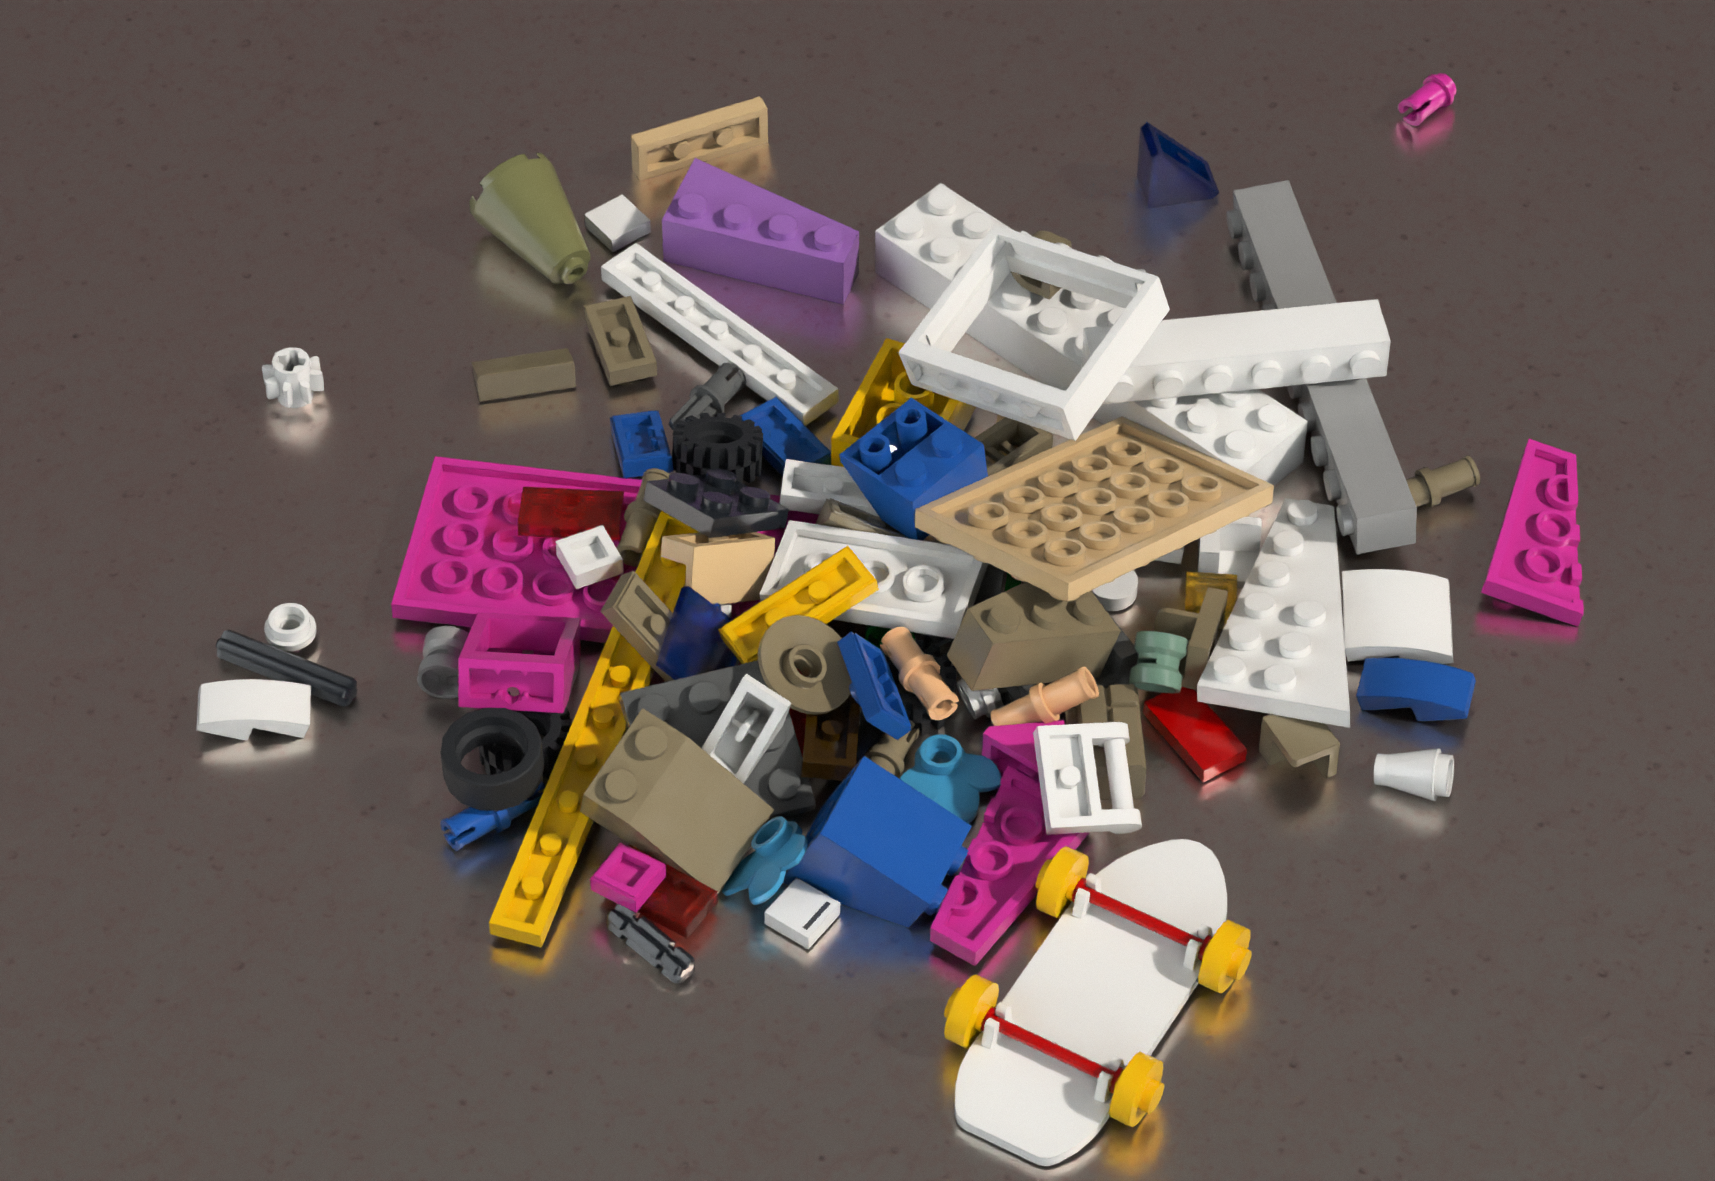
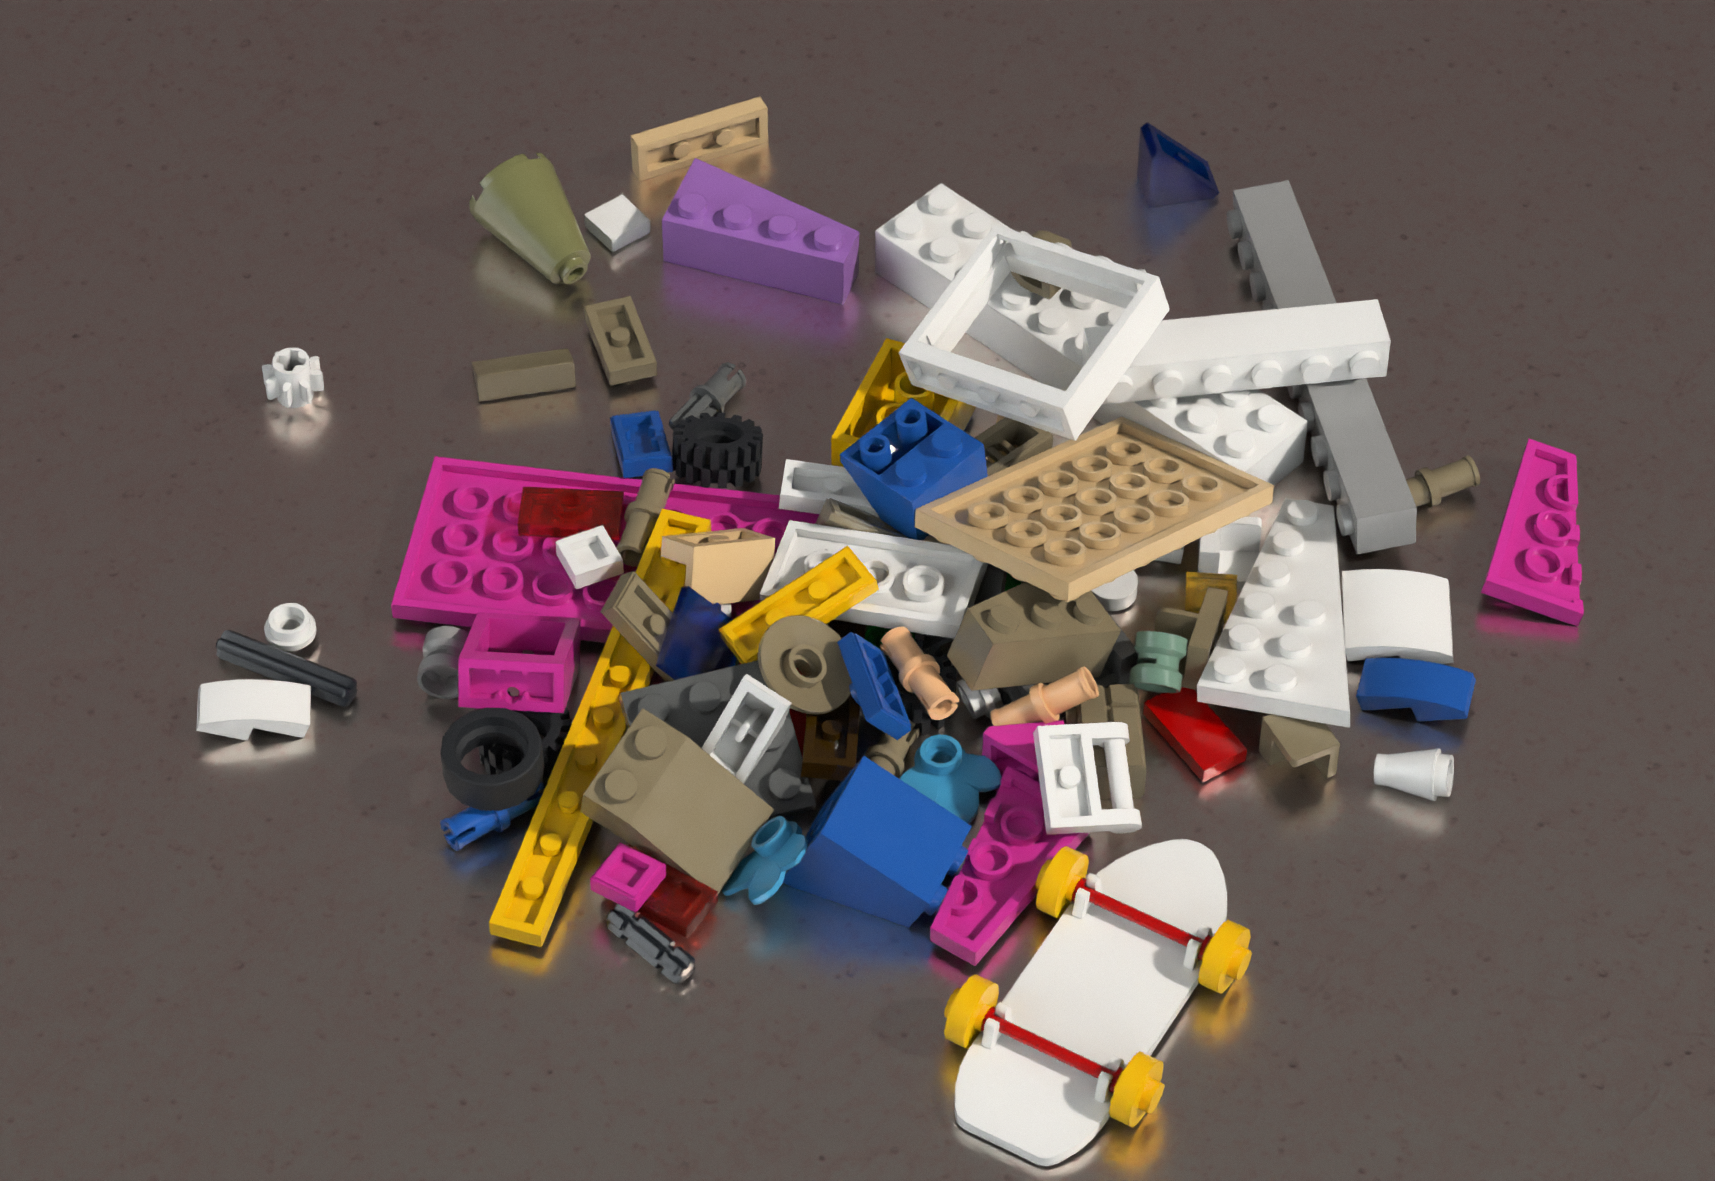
(716, 503): black plate -> none
(718, 332): white plate -> none
(786, 436): blue plate -> none
(802, 913): white tile -> none
(1436, 92): dark pink pin -> none

